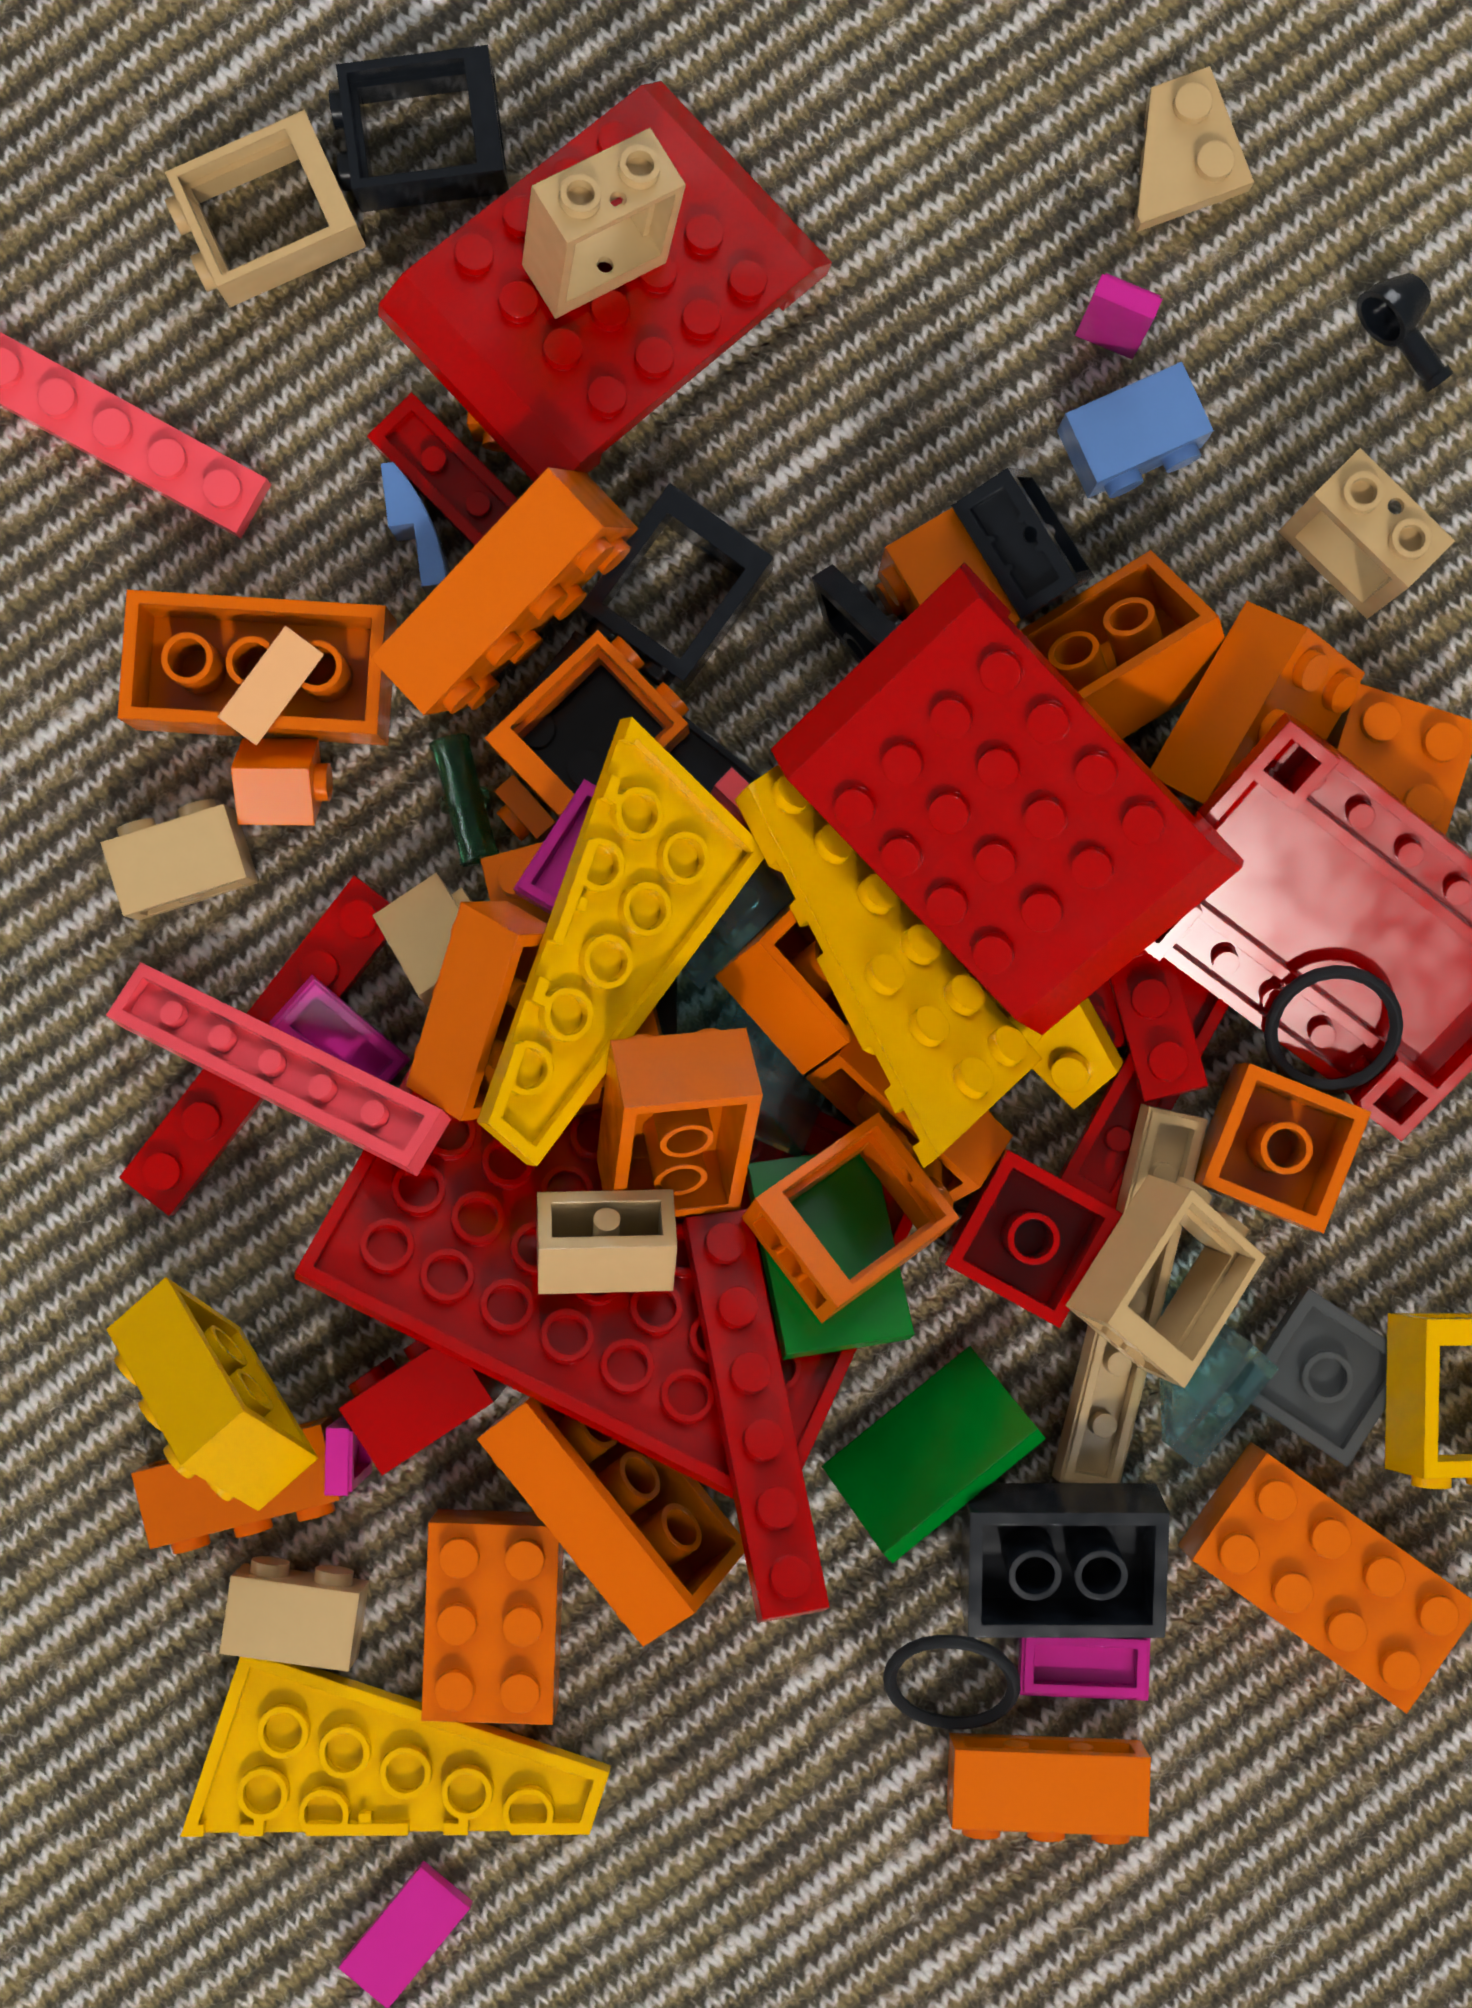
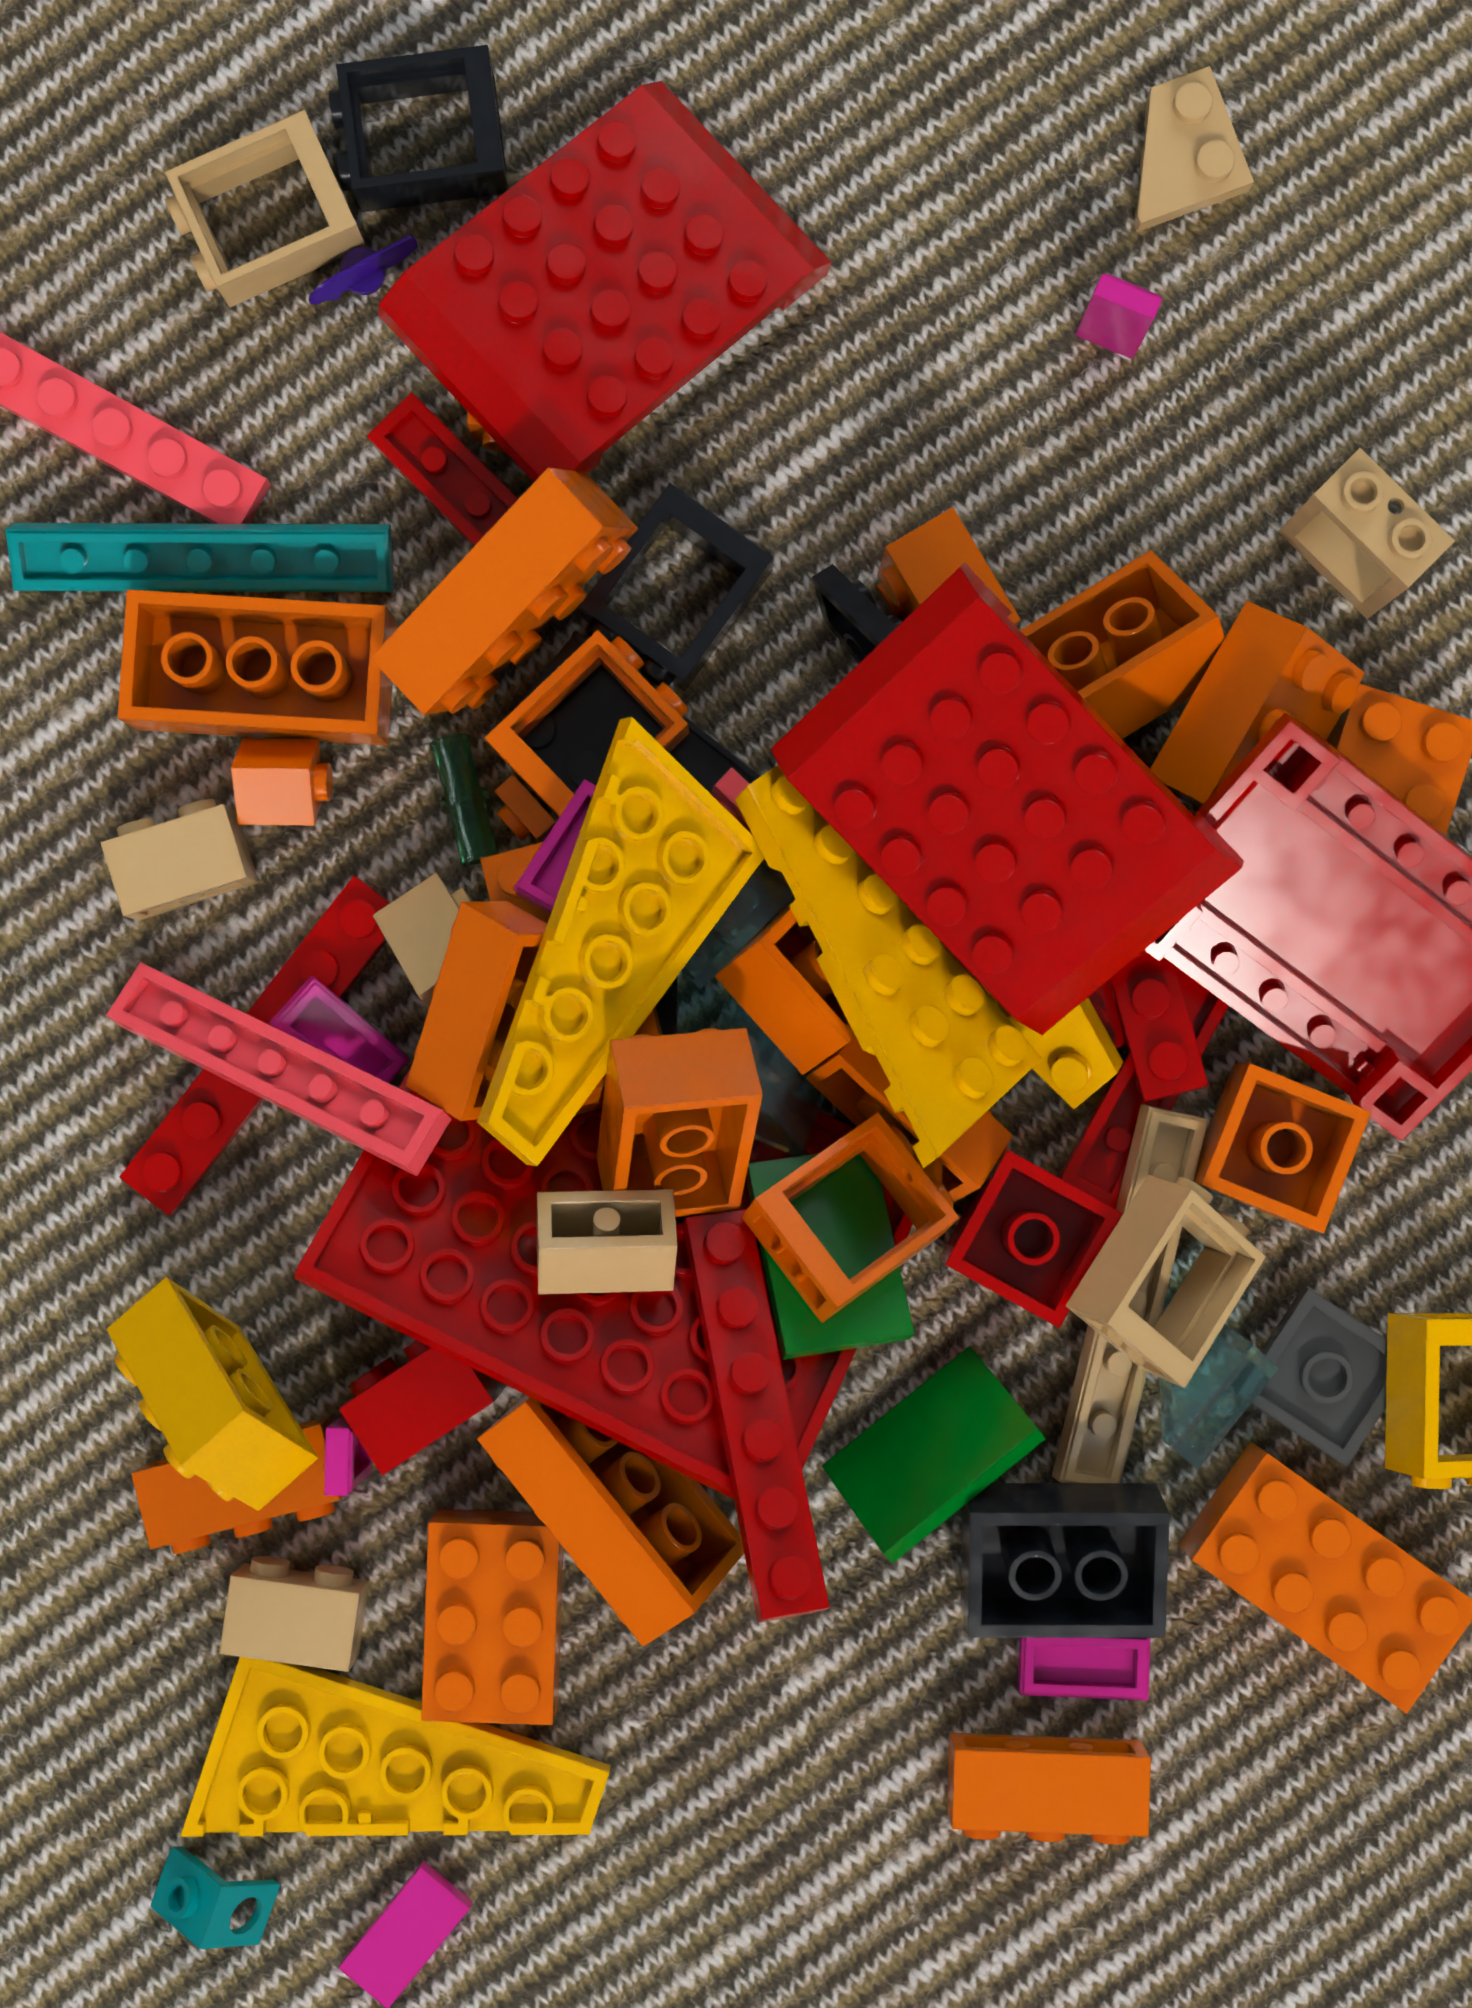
(200, 557): none -> teal tile
(202, 1902): none -> teal bracket
(270, 685): light nougat sticker -> none
(363, 270): none -> dark purple piece
(411, 520): medium blue slope -> none
(577, 226): tan window -> none
(951, 1642): black tyre -> none
(1011, 532): black window -> none
(1135, 432): medium blue brick -> none
(1322, 974): black tyre -> none
(1391, 317): black bar -> none

